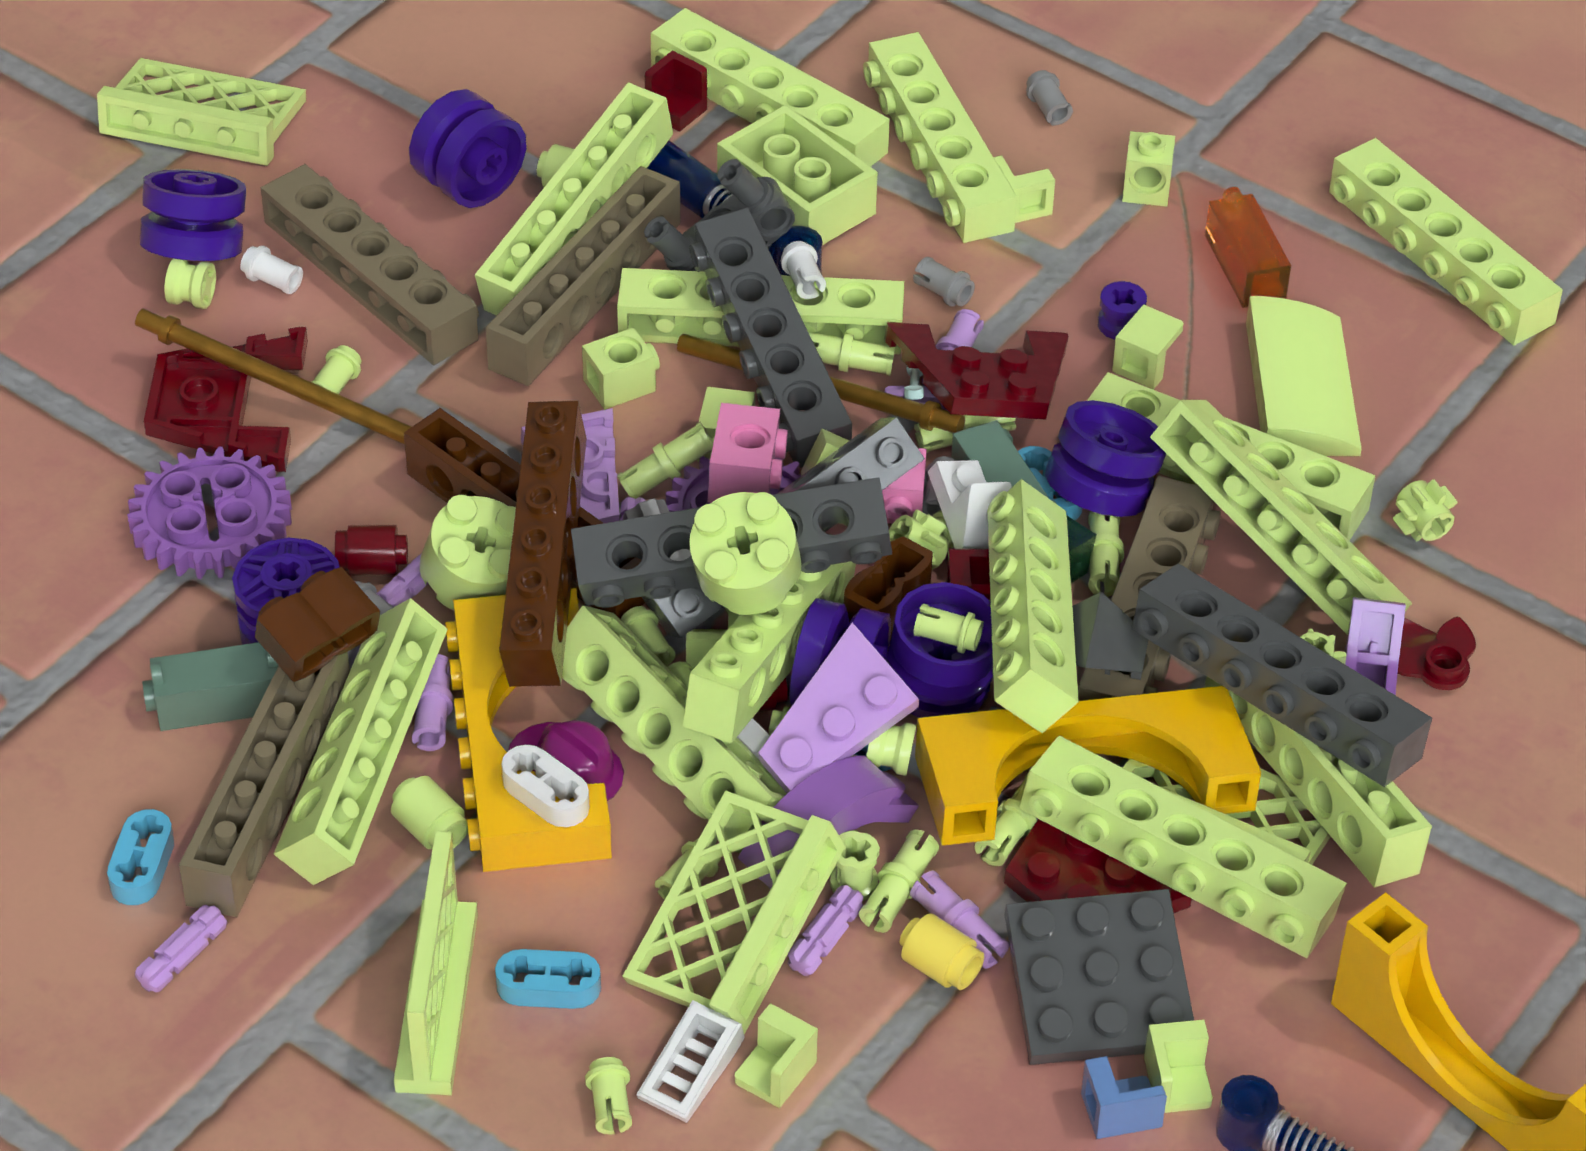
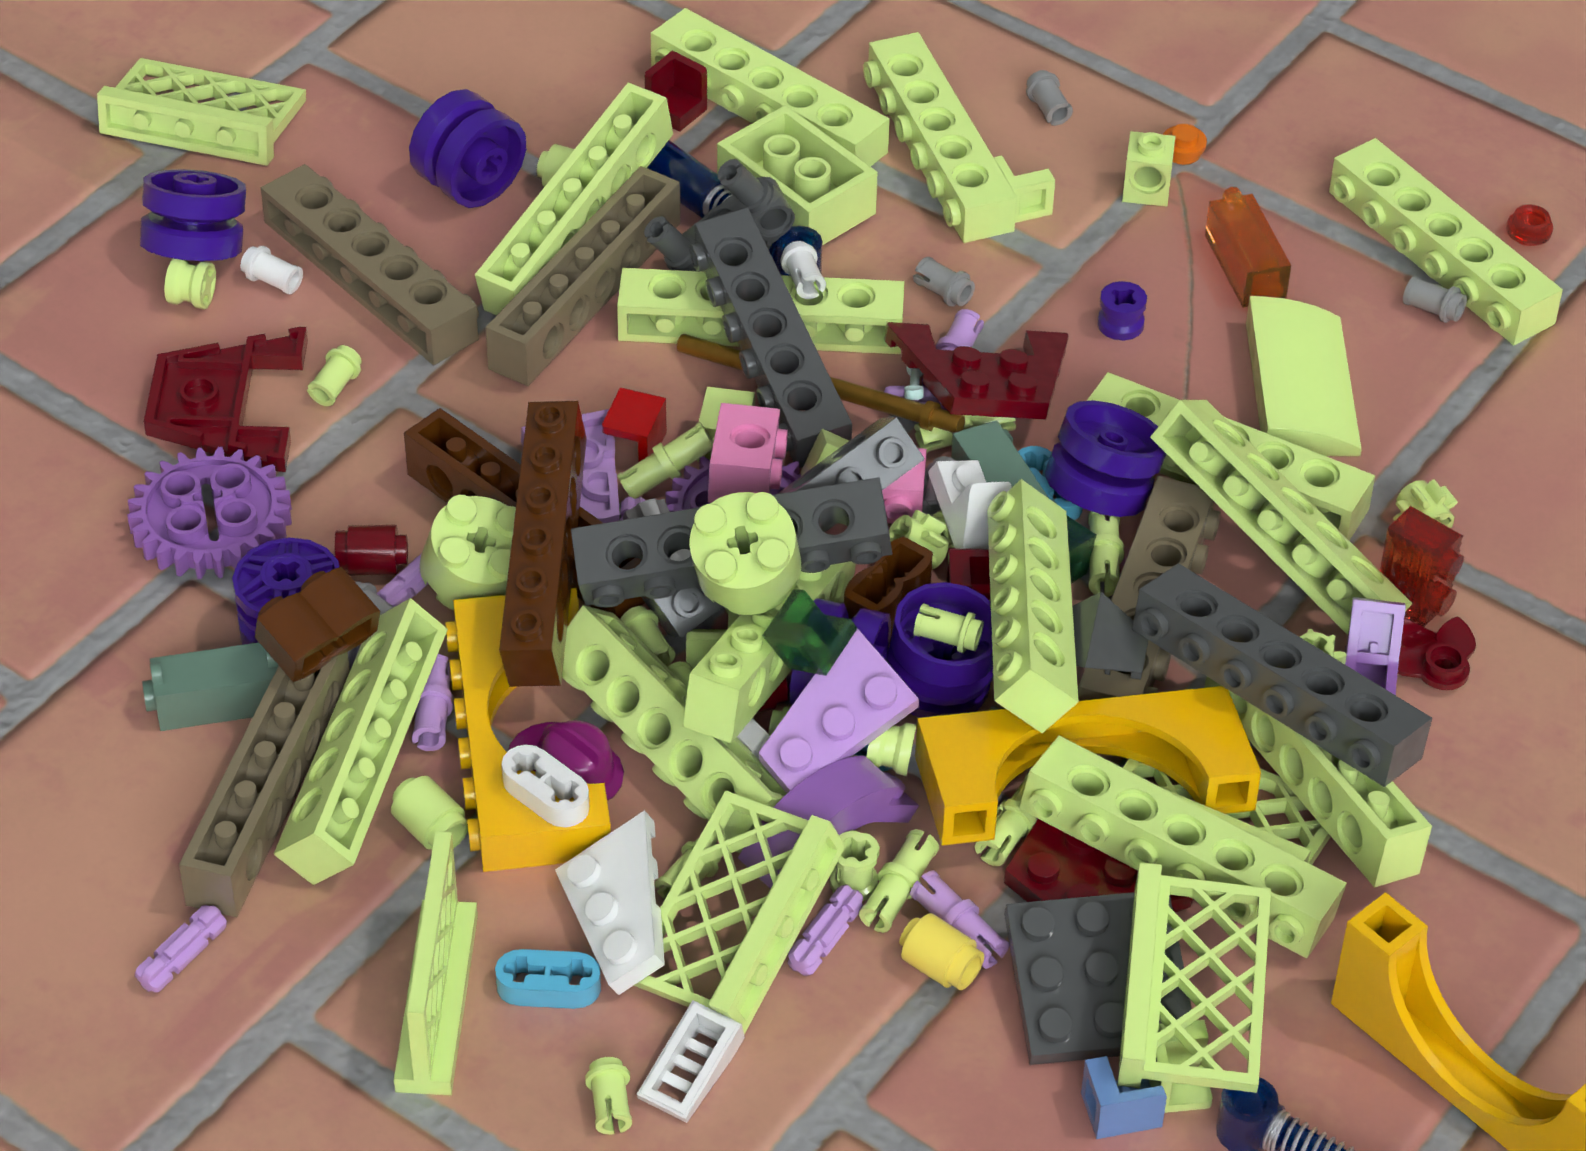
(129, 855): medium azure beam -> none
(171, 330): pearl gold bar -> none
(616, 902): none -> white wing
(620, 368): yellowish green brick -> none
(637, 418): none -> red panel
(781, 1058): yellowish green panel -> none
(807, 637): none -> clear green panel
(853, 353): yellowish green pin -> none
(1143, 346): yellowish green panel -> none
(1146, 989): none -> yellowish green fence
(1189, 143): none -> orange plate
(1422, 563): none -> clear red brick
(1435, 299): none -> light grey pin
(1530, 225): none -> clear red plate

